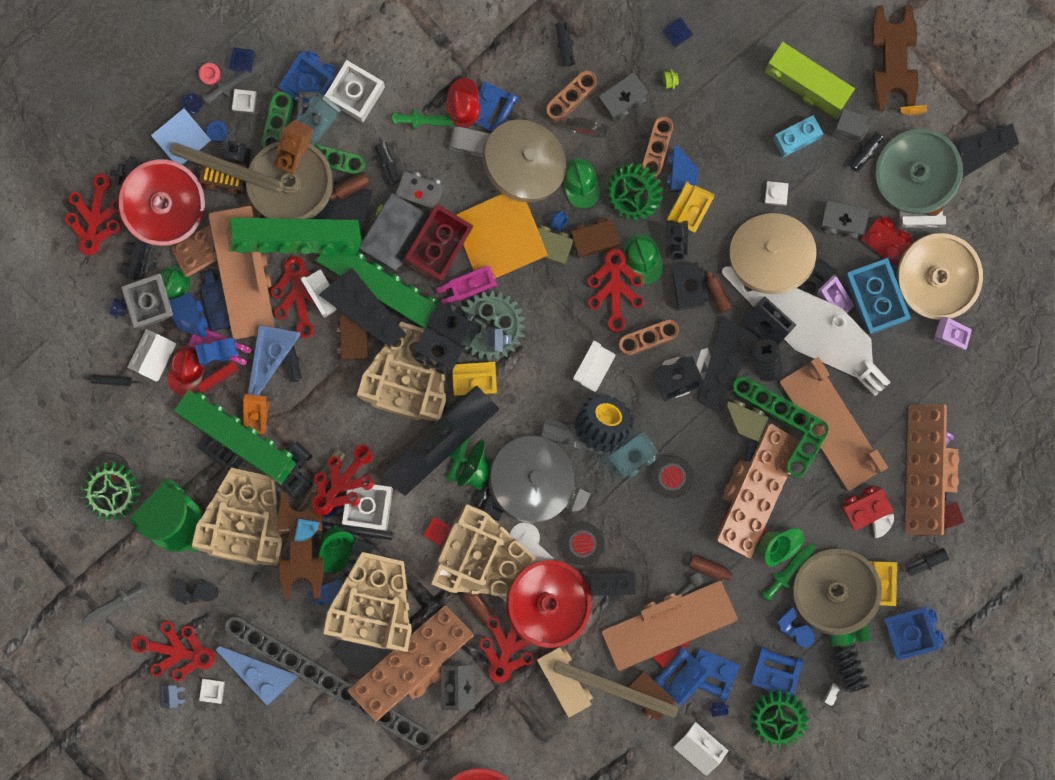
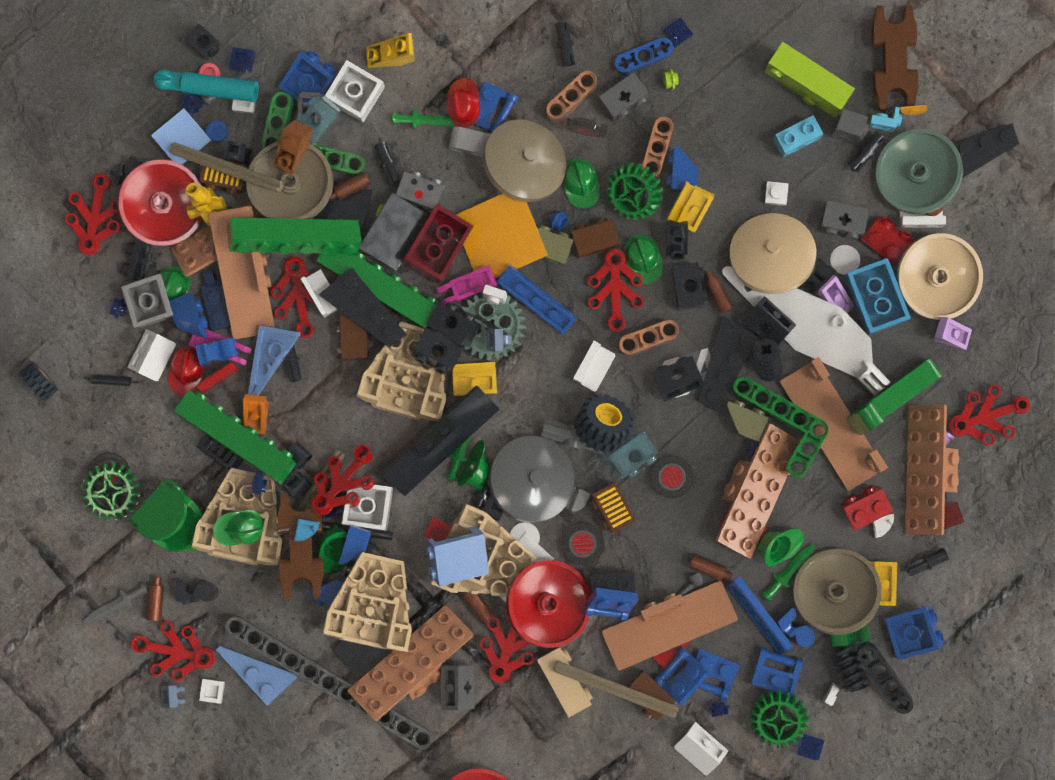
(38, 381): none -> black wheel
(155, 600): none -> copper cylinder
(198, 34): none -> black brick
(203, 202): none -> yellow pin
(207, 85): none -> teal piece
(238, 528): none -> green piece
(258, 485): none -> clear blue plate
(355, 543): none -> blue tile
(391, 52): none -> yellow slope
(457, 558): none -> medium blue panel
(494, 295): none -> white plate
(536, 299): none -> blue tile
(610, 603): none -> blue plate
(613, 508): none -> reddish brown brick
(627, 56): none -> blue beam
(759, 615): none -> blue tile
(810, 747): none -> clear blue plate
(845, 259): none -> white sticker
(882, 122): none -> medium azure bracket
(887, 676): none -> black beam
(894, 396): none -> green beam
(985, 416): none -> red plant

